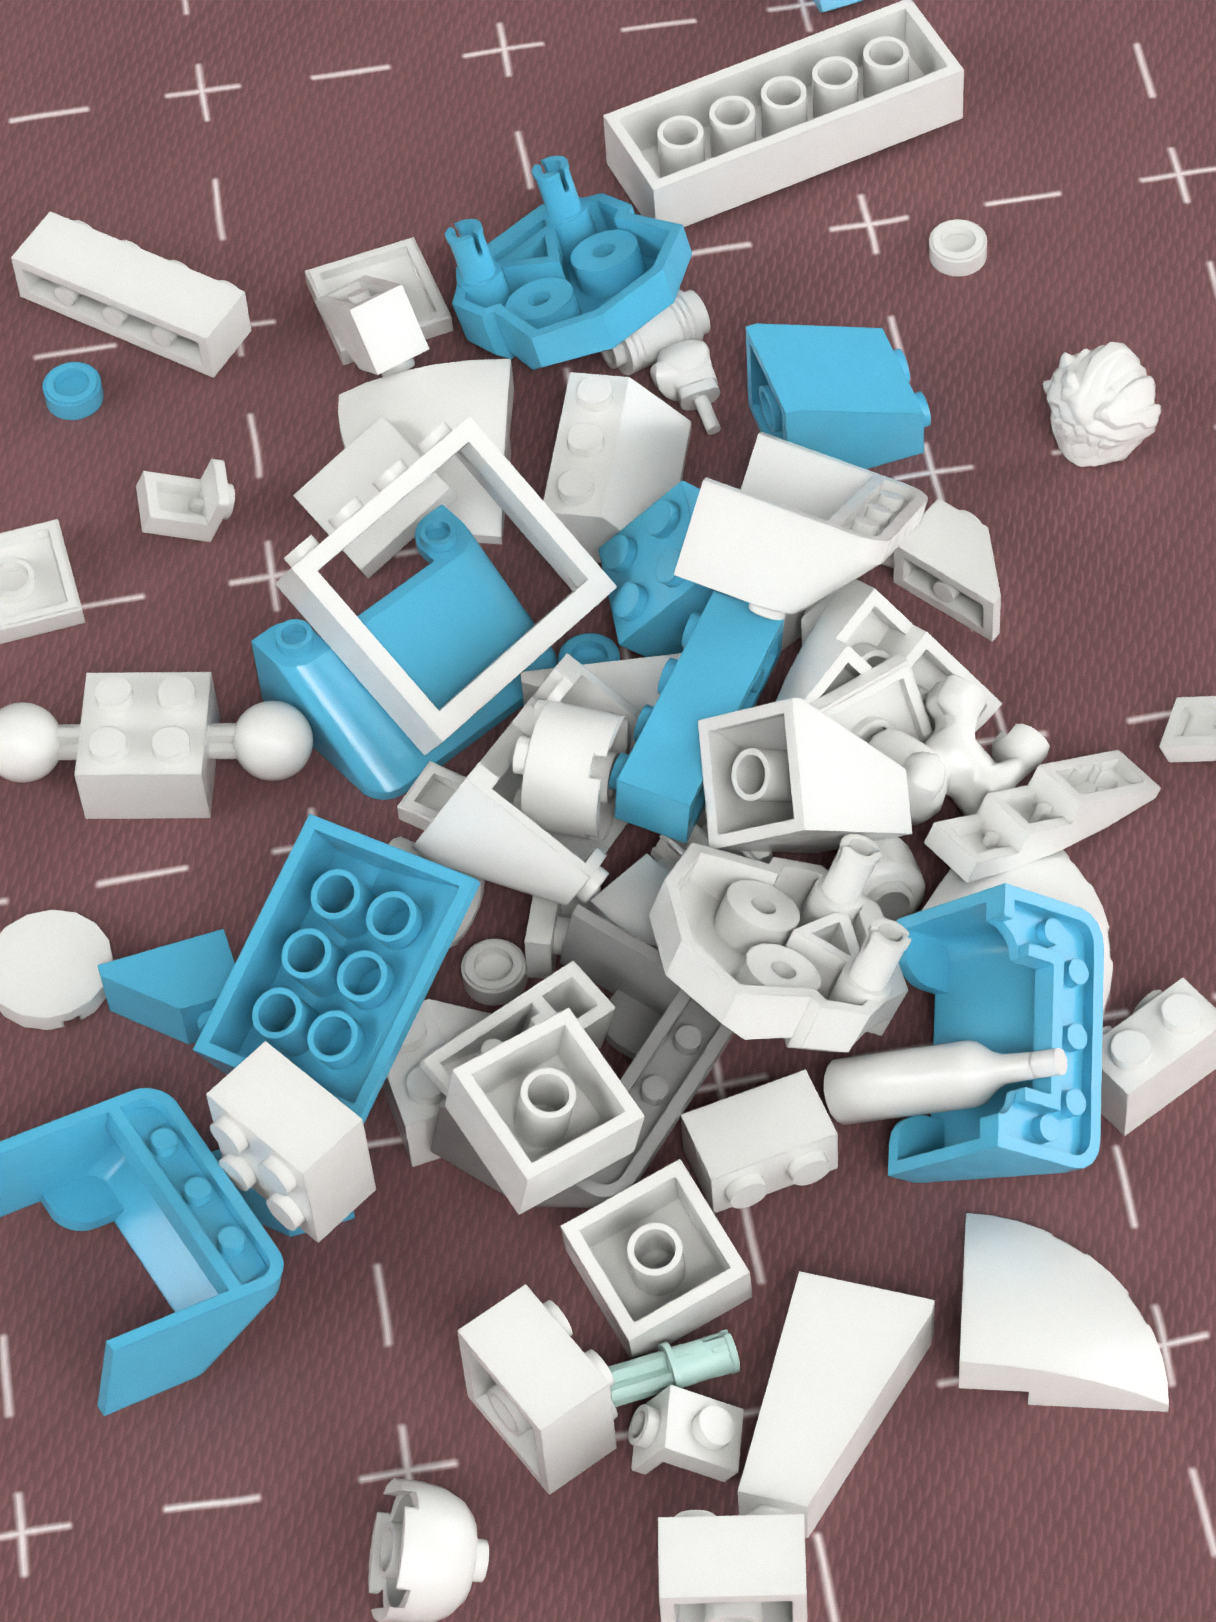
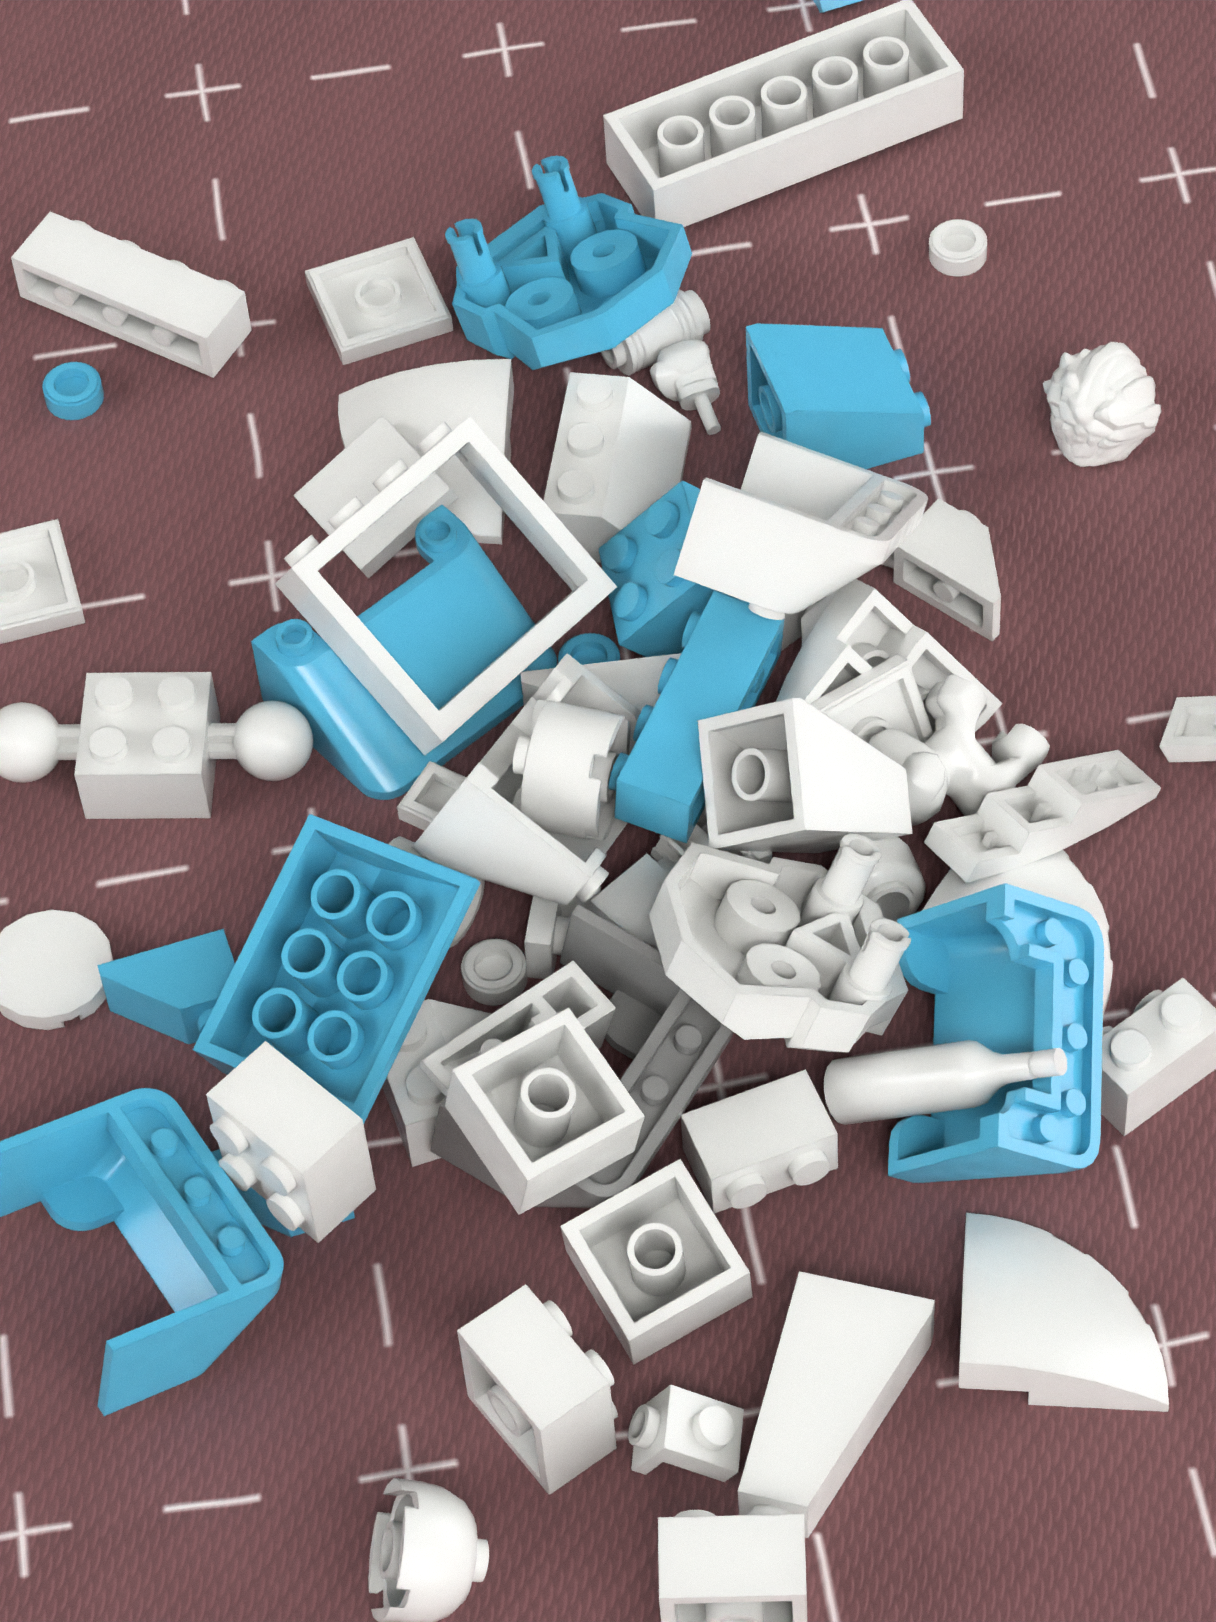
(184, 504): white bracket -> none
(374, 324): white slope -> none
(674, 1365): light aqua axle -> none

